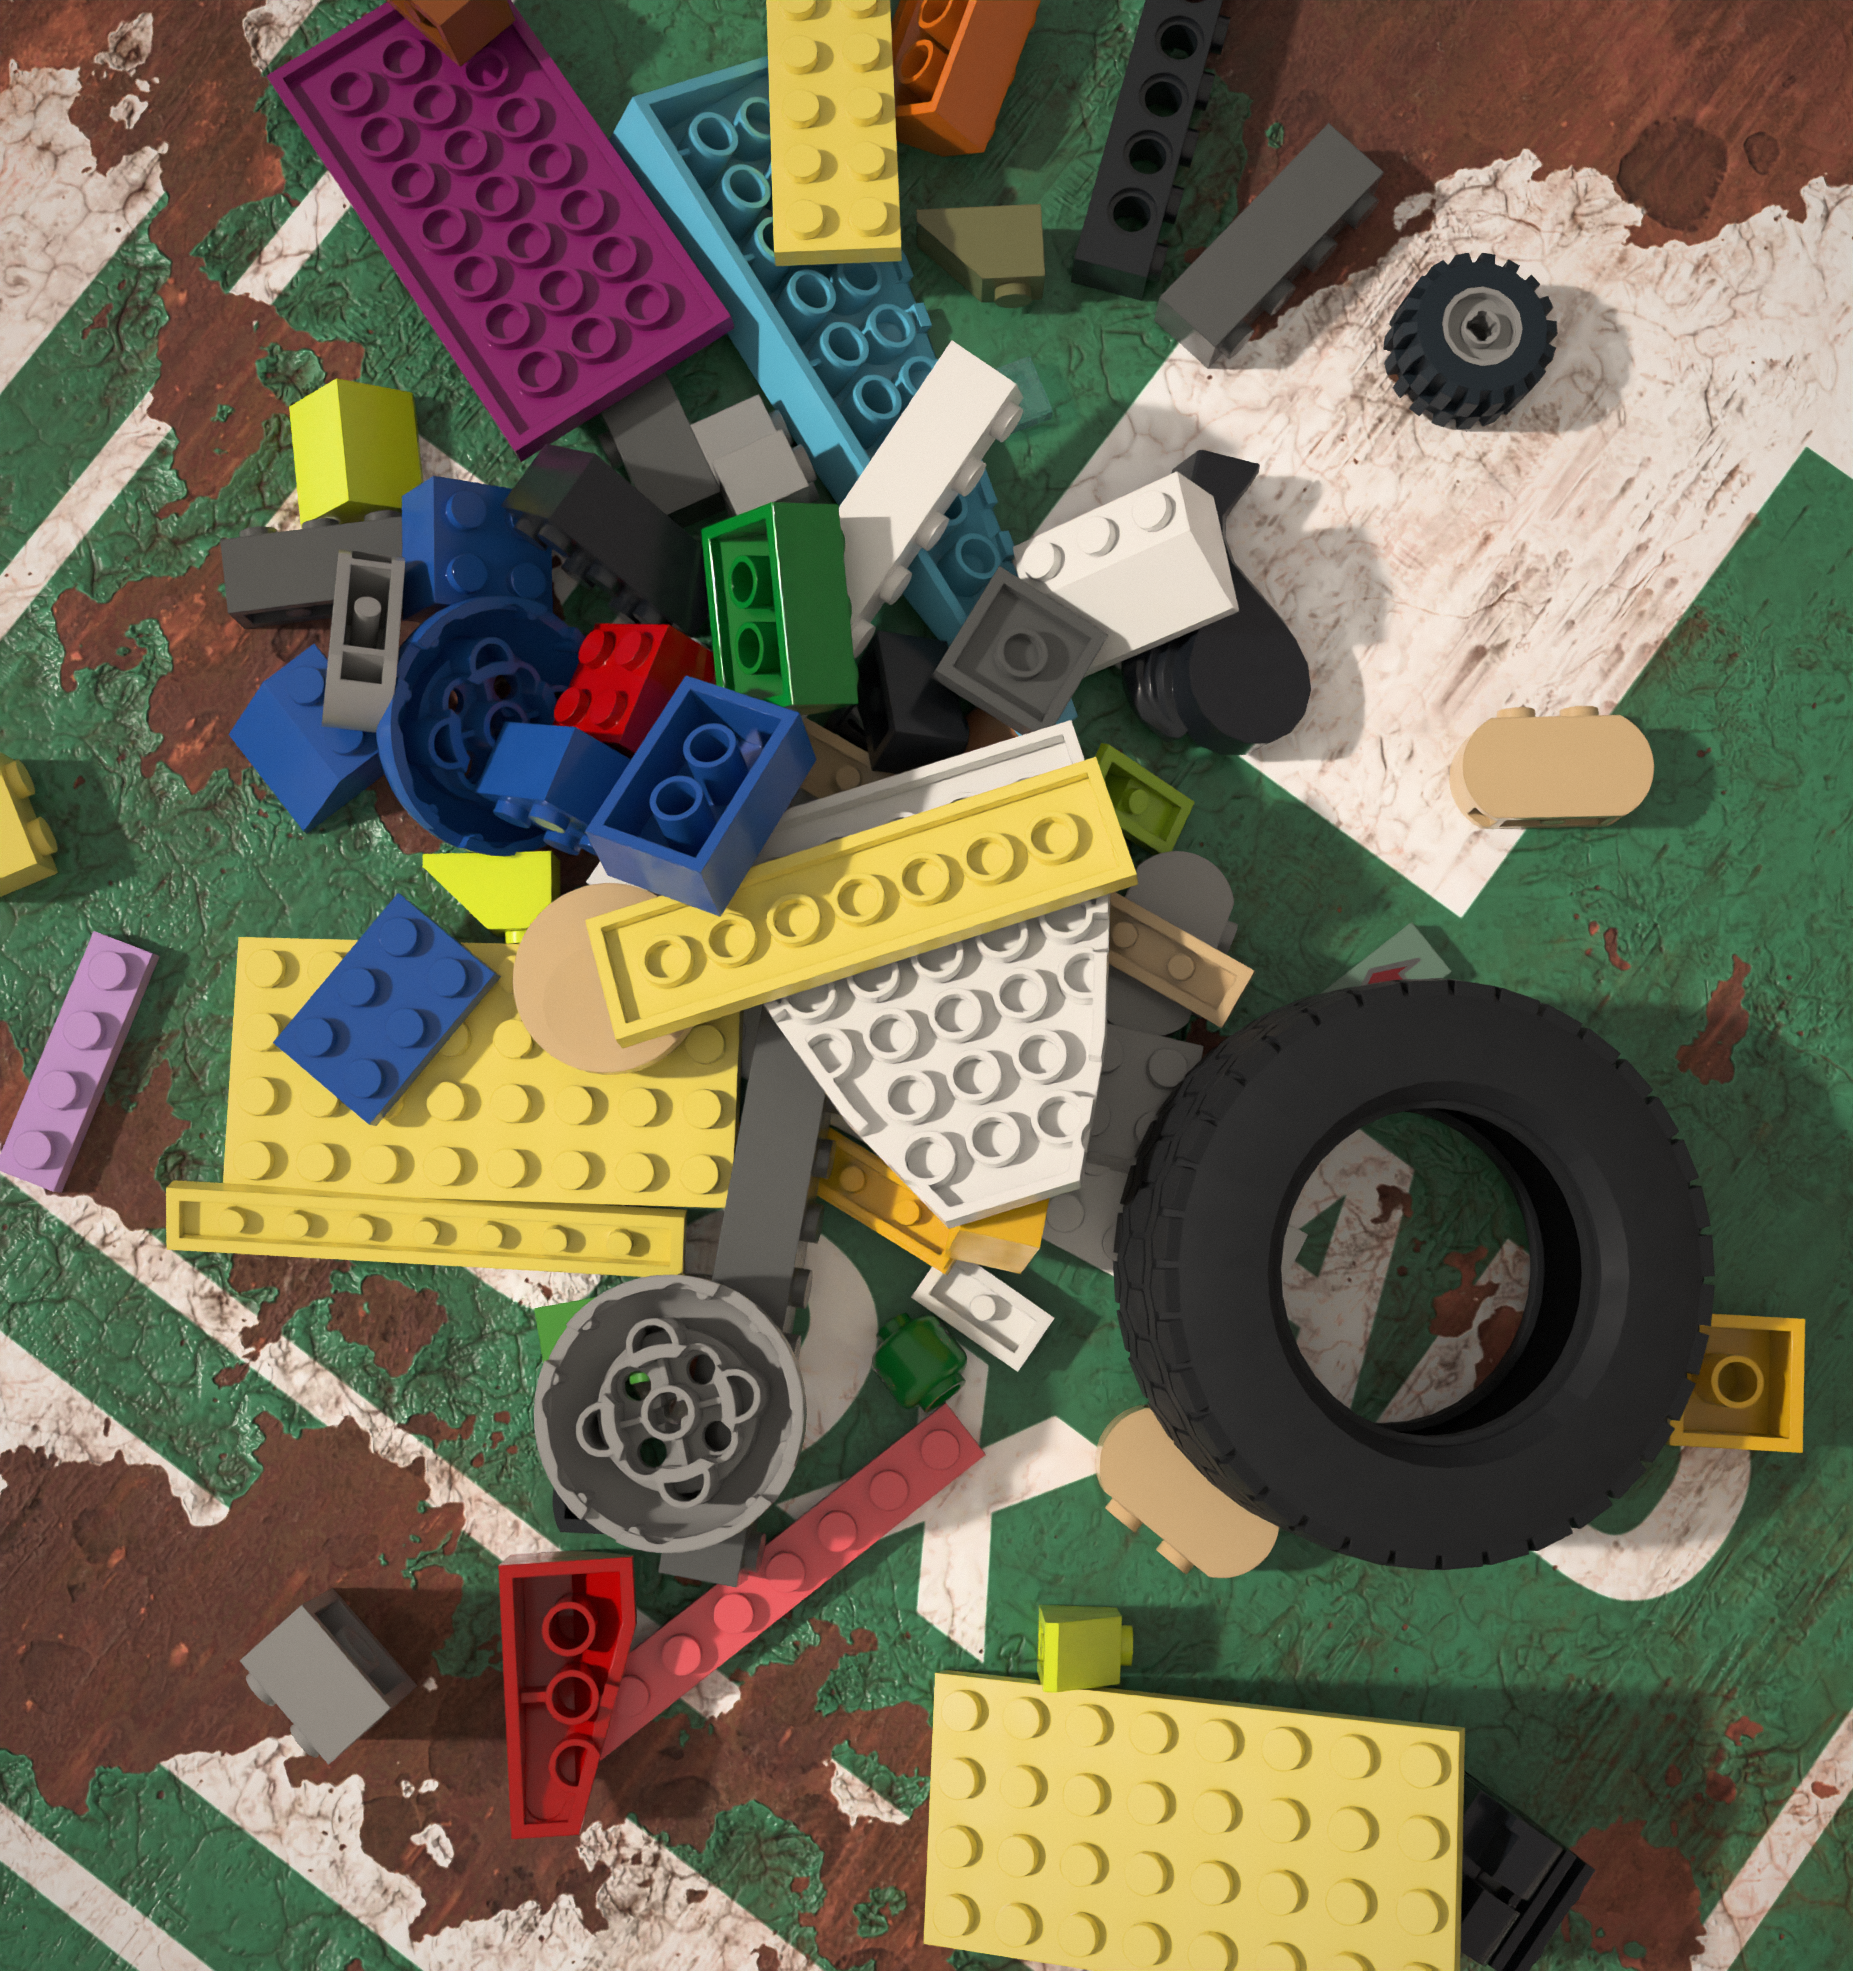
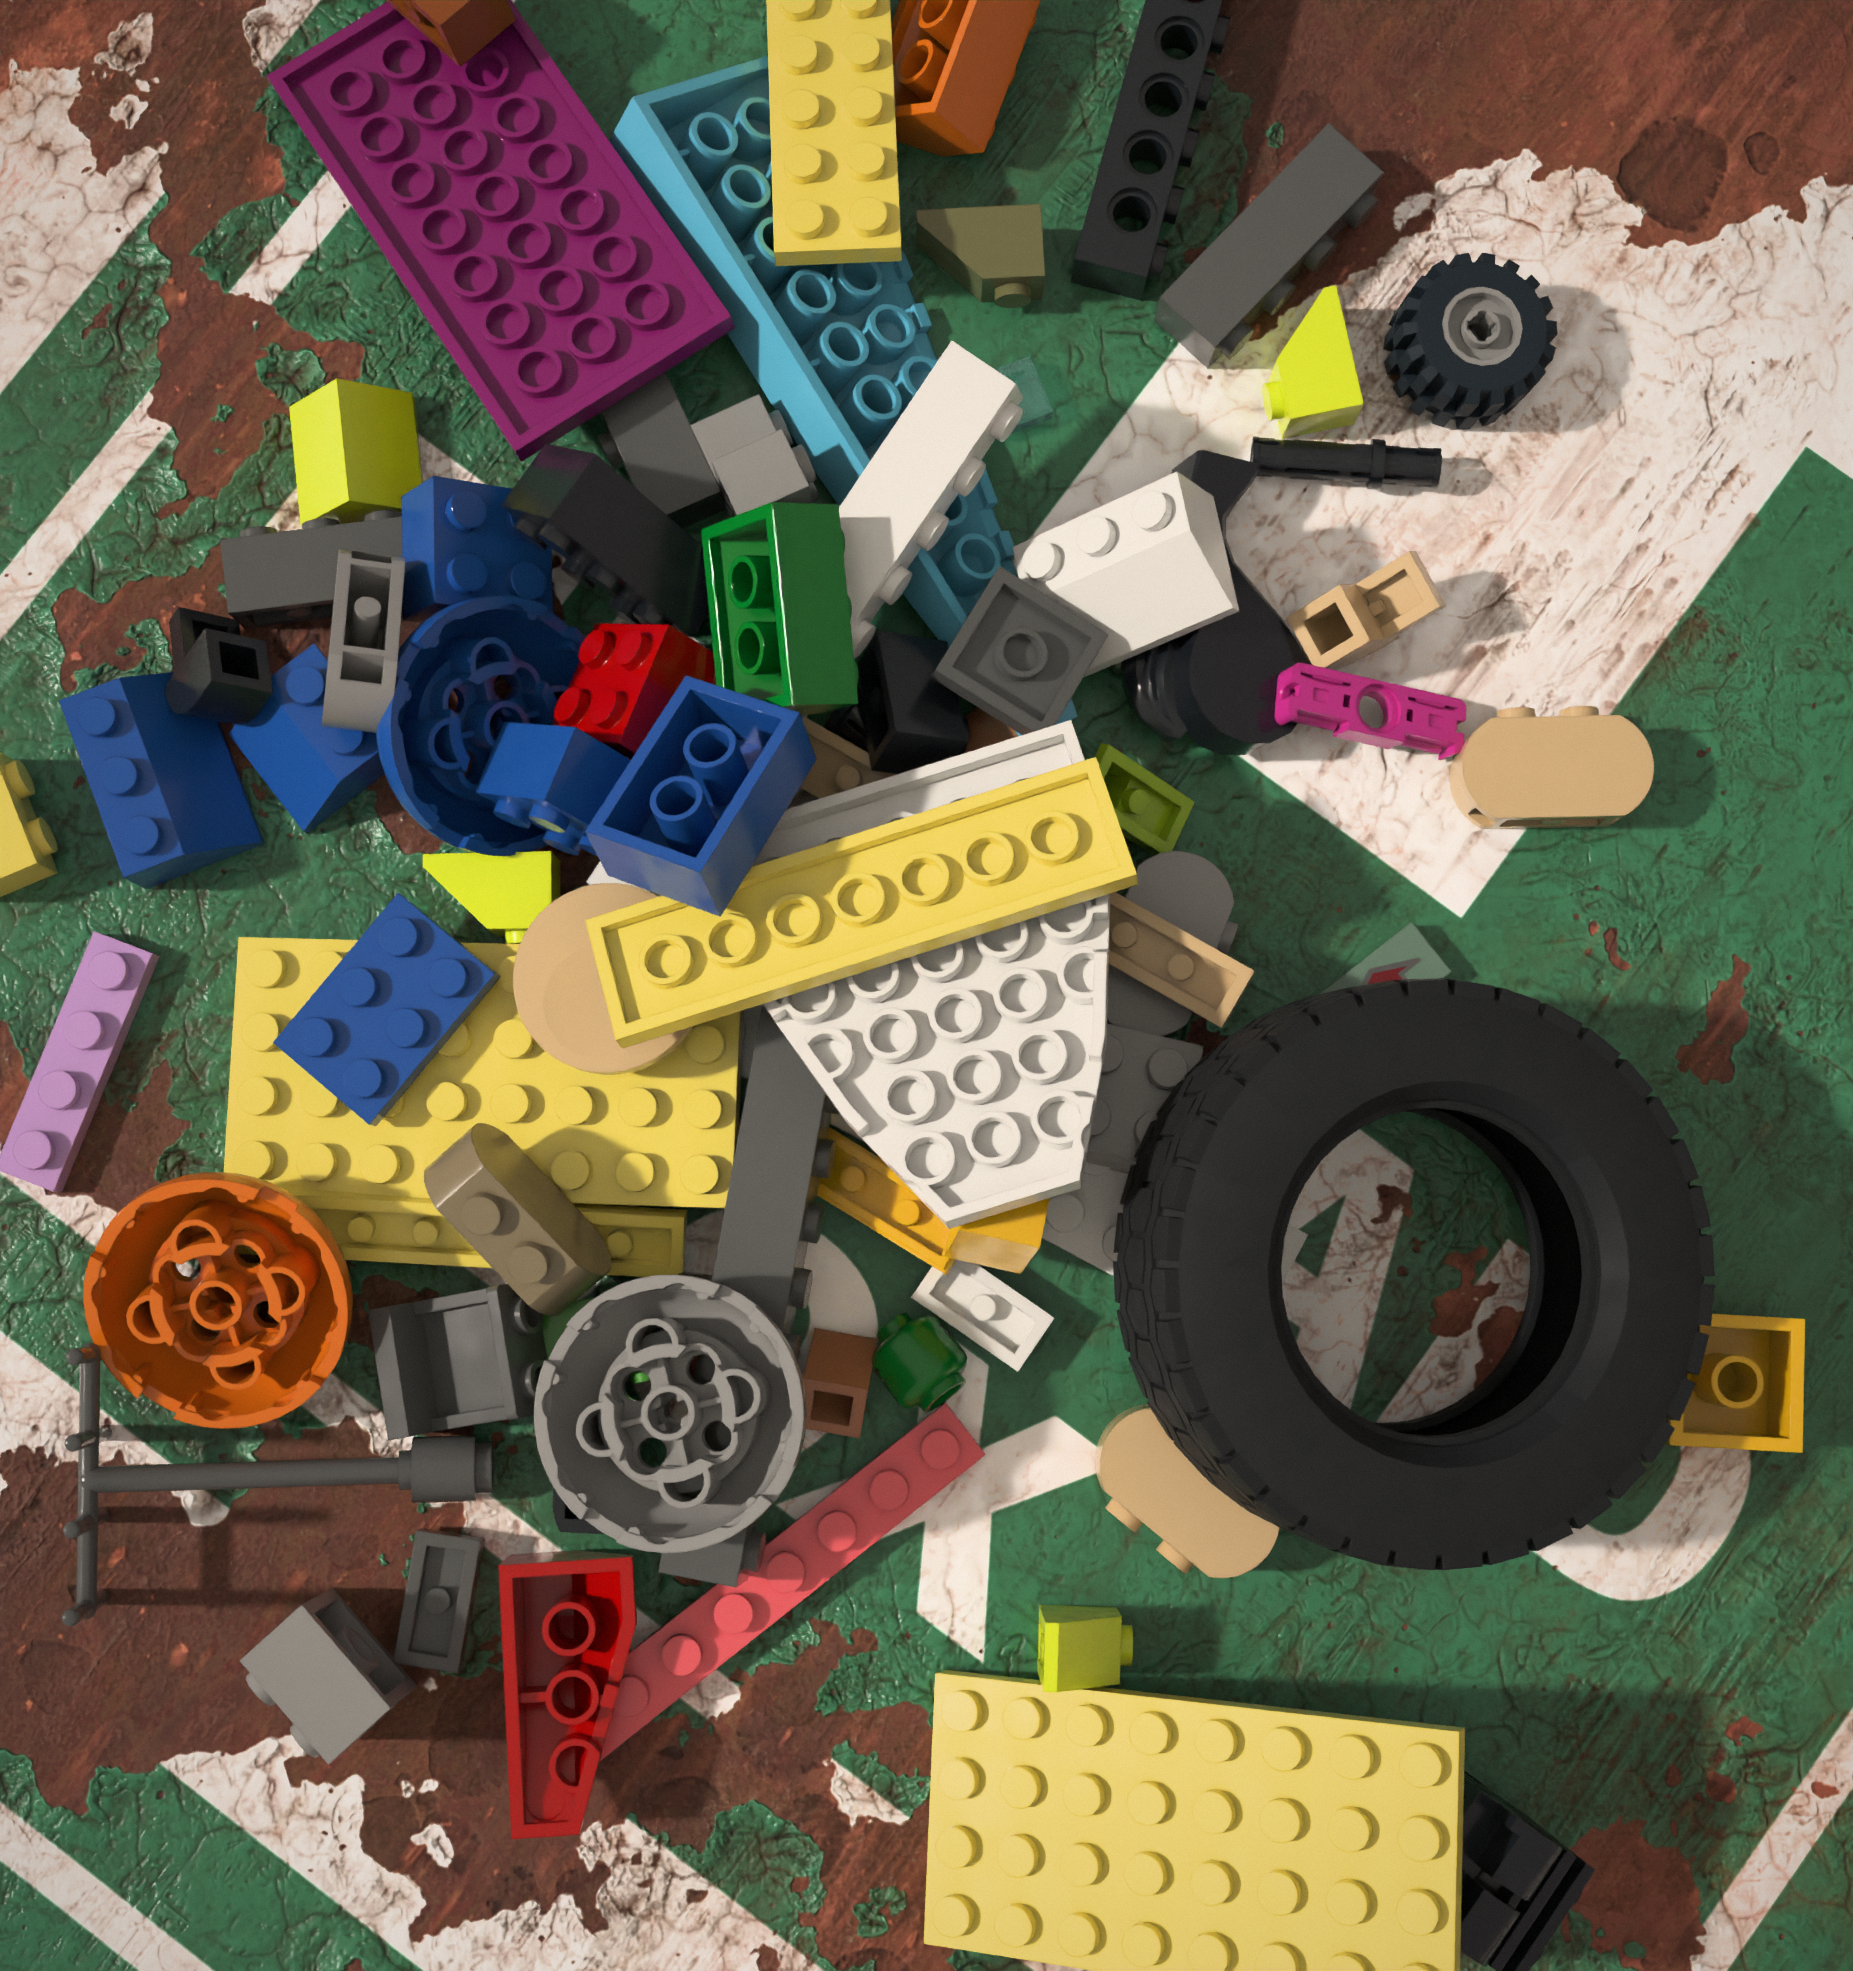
(159, 780): none -> blue slope
(160, 1324): none -> orange brick
(216, 669): none -> black brick
(433, 1471): none -> dark grey piece
(439, 1600): none -> dark grey plate
(457, 1360): none -> dark grey panel
(517, 1219): none -> dark tan brick
(838, 1381): none -> nougat brick
(1315, 374): none -> neon yellow slope
(1332, 702): none -> dark pink piece
(1356, 463): none -> black pin
(1366, 615): none -> tan brick

